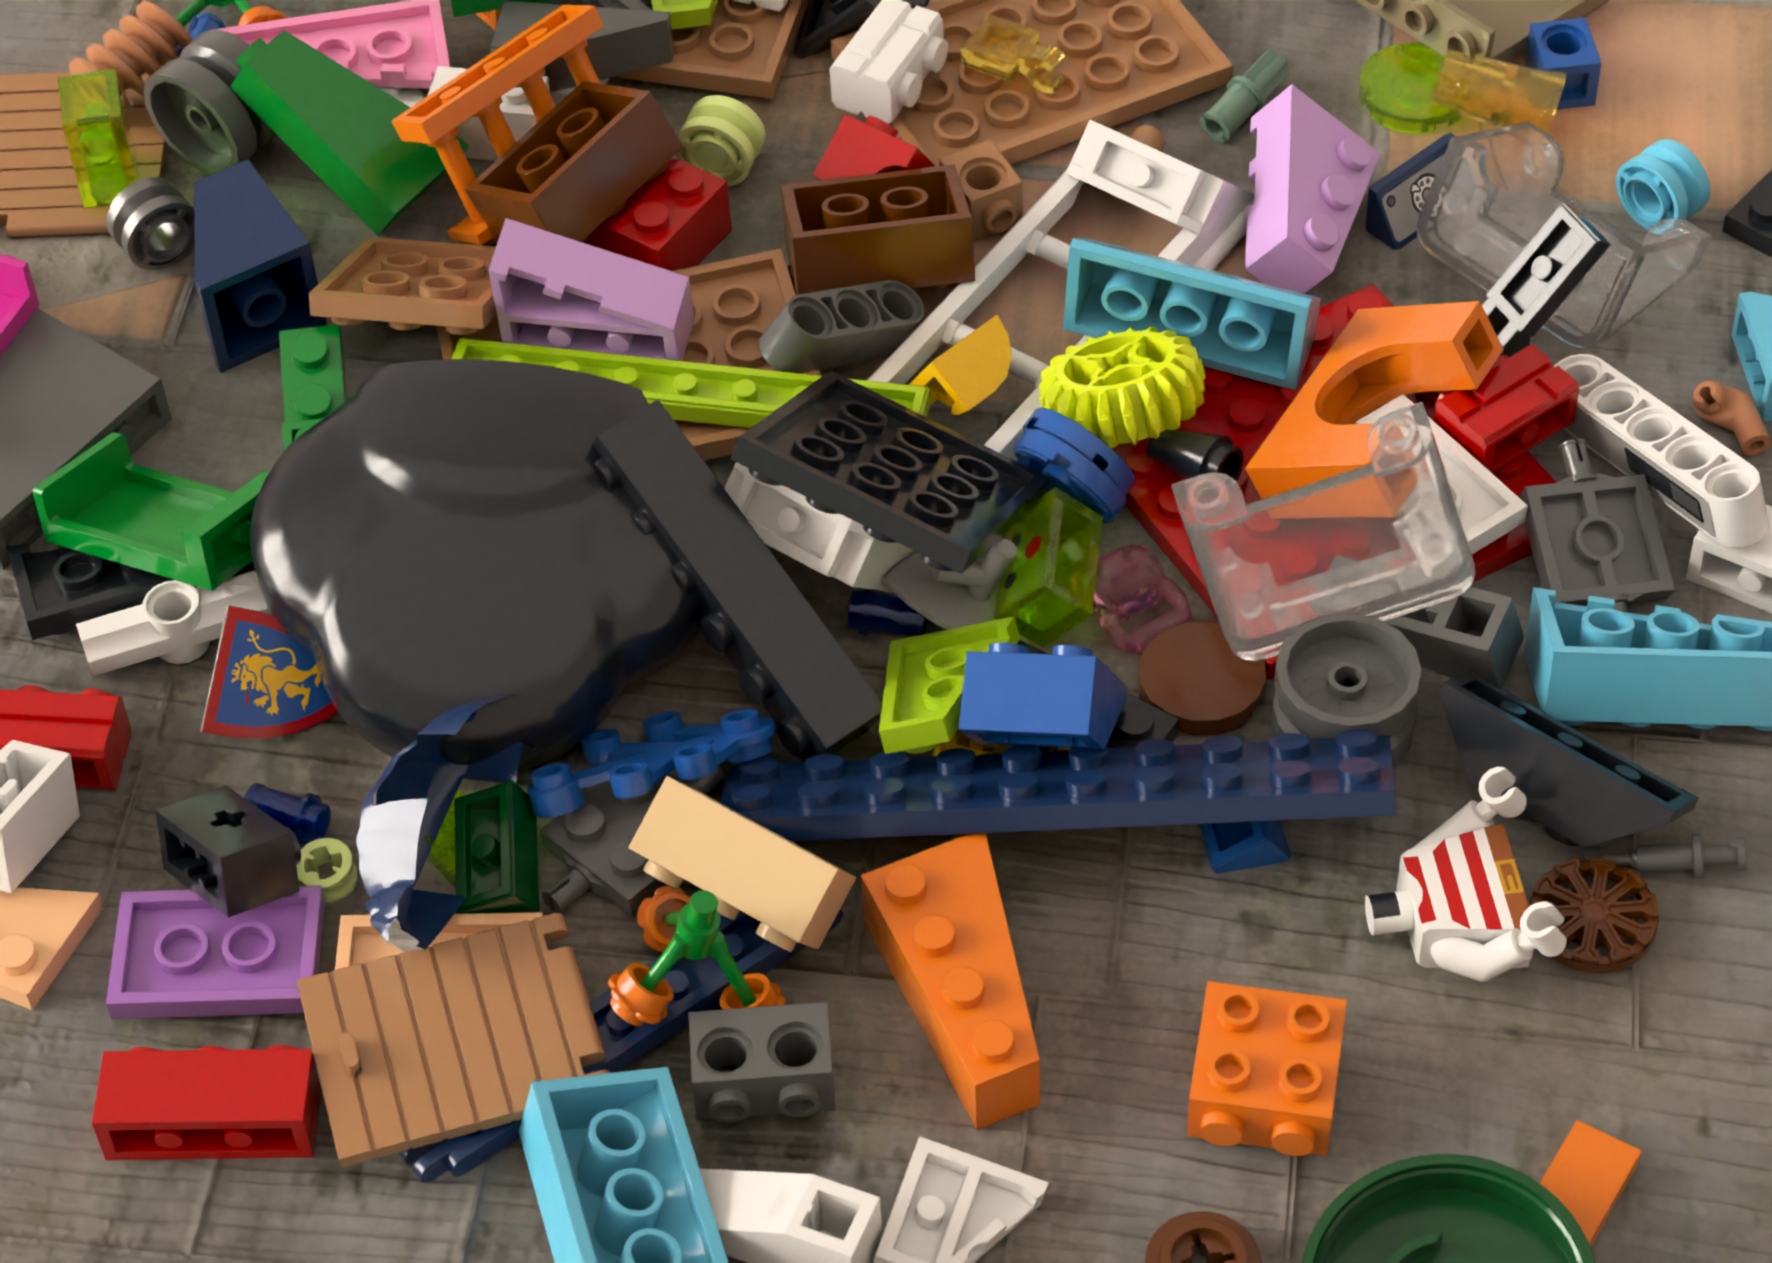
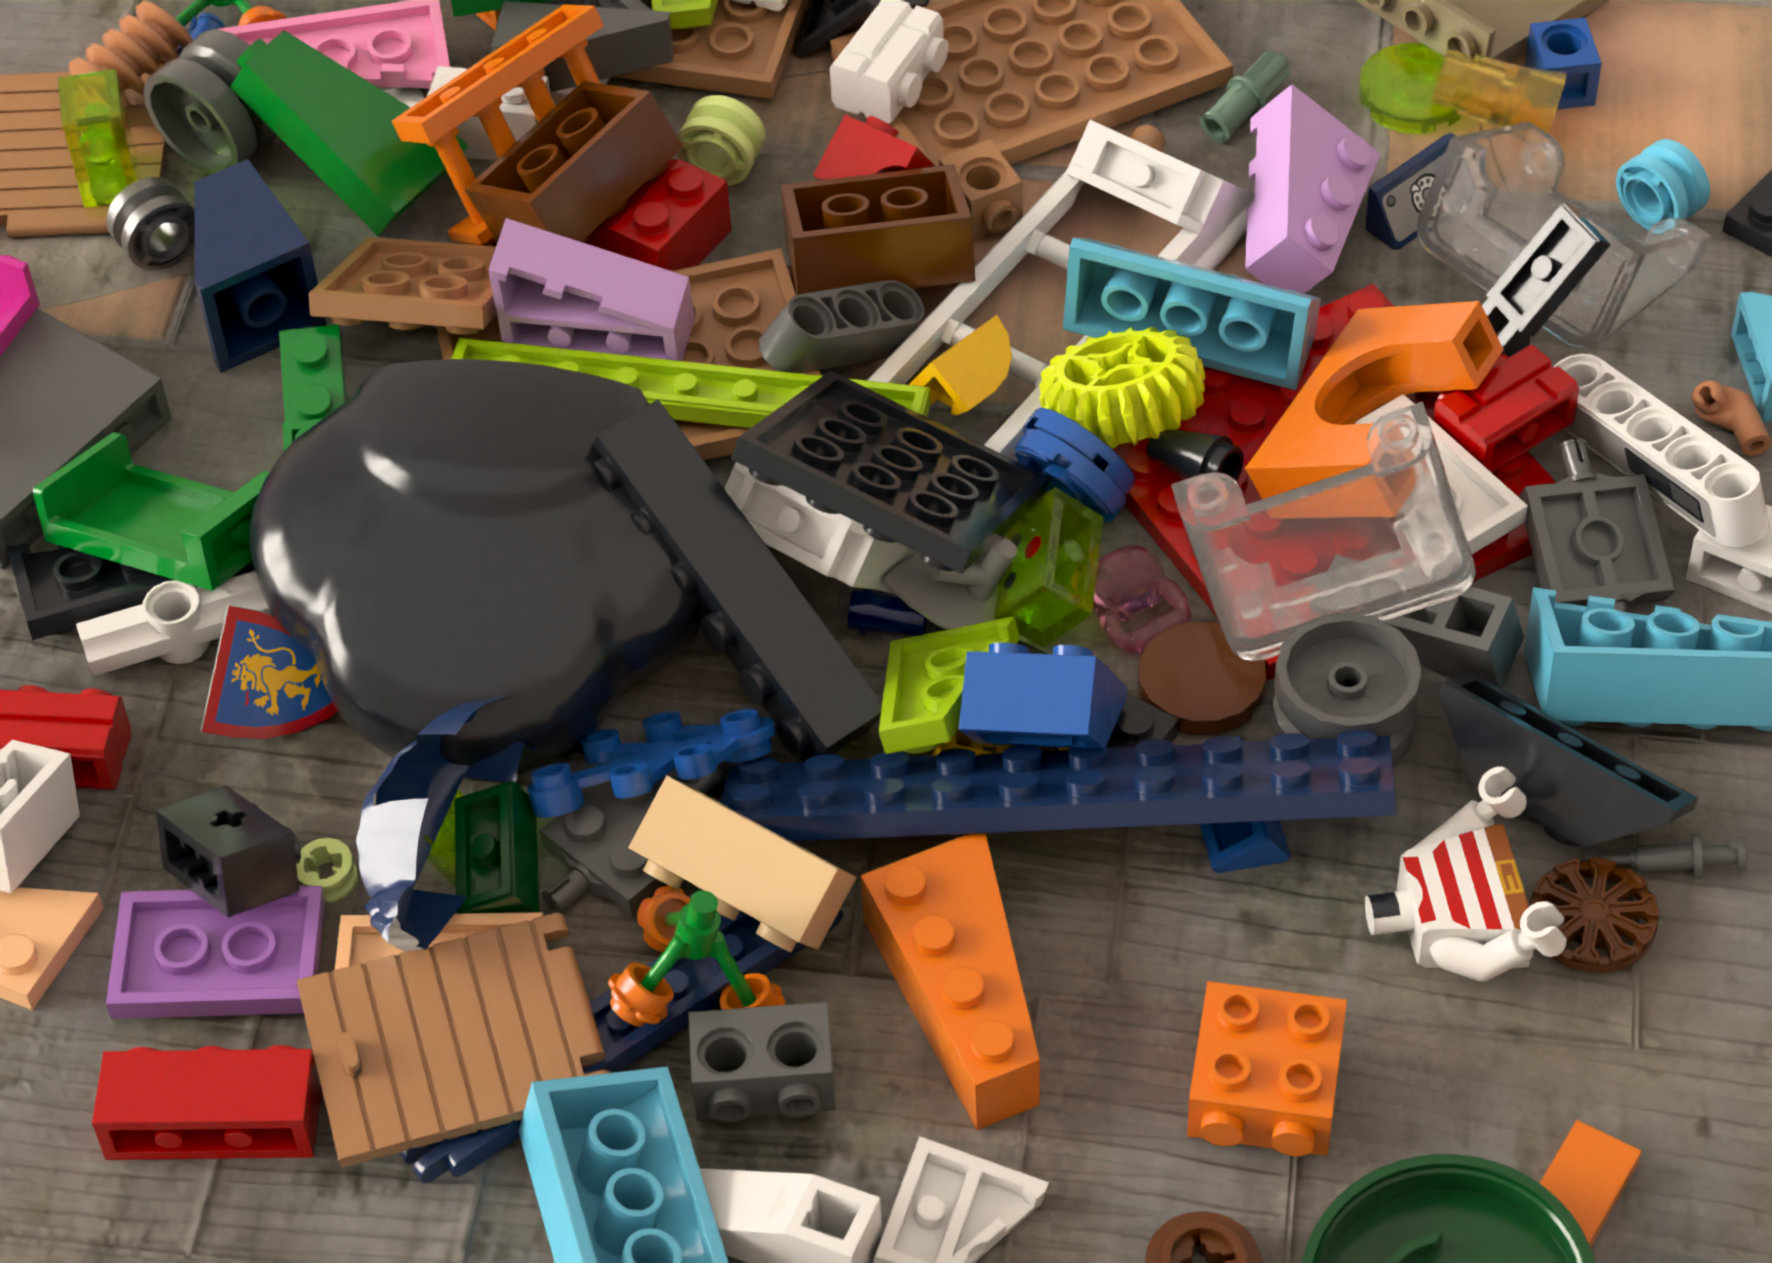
(303, 815): clear blue pin -> none
(1010, 48): clear yellow plate -> none

